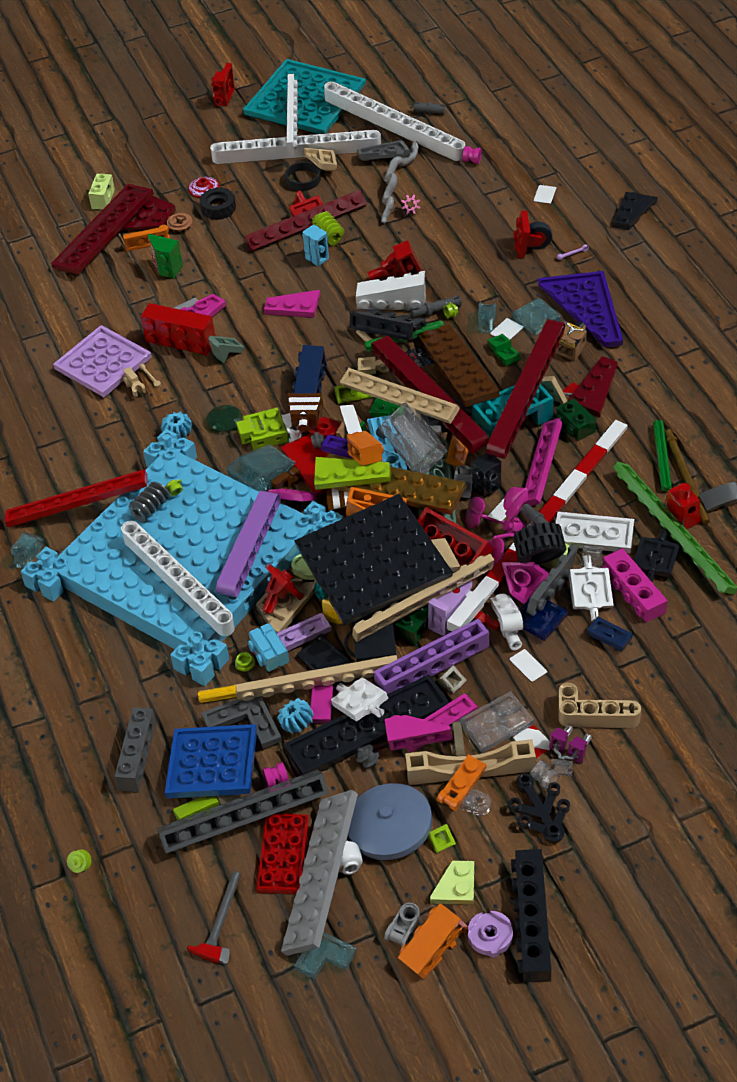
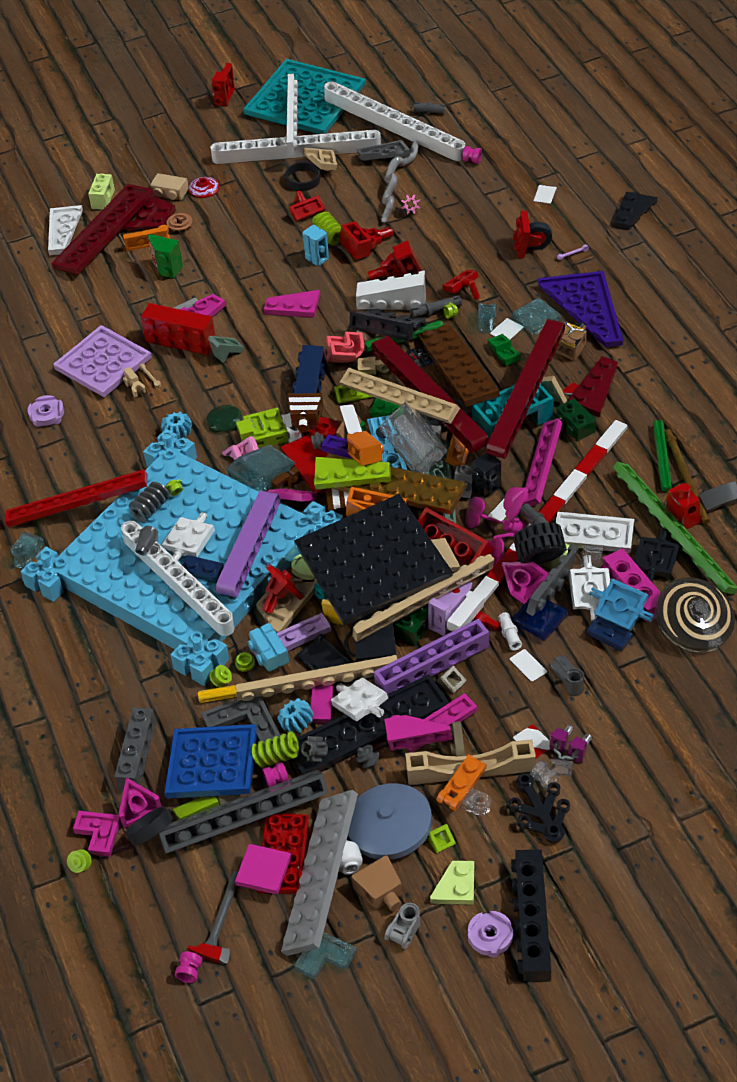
(52, 416): none -> lavender plate
(62, 227): none -> white wing
(101, 827): none -> dark pink plate
(136, 803): none -> dark pink slope
(146, 539): none -> dark grey cone
(149, 825): none -> black tyre
(169, 186): none -> tan brick
(188, 537): none -> white plate
(188, 967): none -> dark pink wheel
(203, 568): none -> dark blue plate
(215, 195): black tyre -> none
(220, 676): none -> lime wheel
(246, 446): none -> bright pink slope
(263, 869): none -> dark pink tile
(275, 750): none -> lime piece
(303, 221): dark red plate -> none
(314, 749): none -> dark grey gear
(345, 348): none -> coral brick
(361, 240): none -> red brick
(379, 884): none -> medium nougat torso
(432, 940): orange wedge -> none
(465, 278): none -> red plate
(496, 721): clear plate -> none
(507, 612): white plate -> none
(569, 675): none -> dark grey piece
(602, 712): tan beam -> none
(621, 604): none -> dark azure plate
(694, 614): none -> clear smoke dish

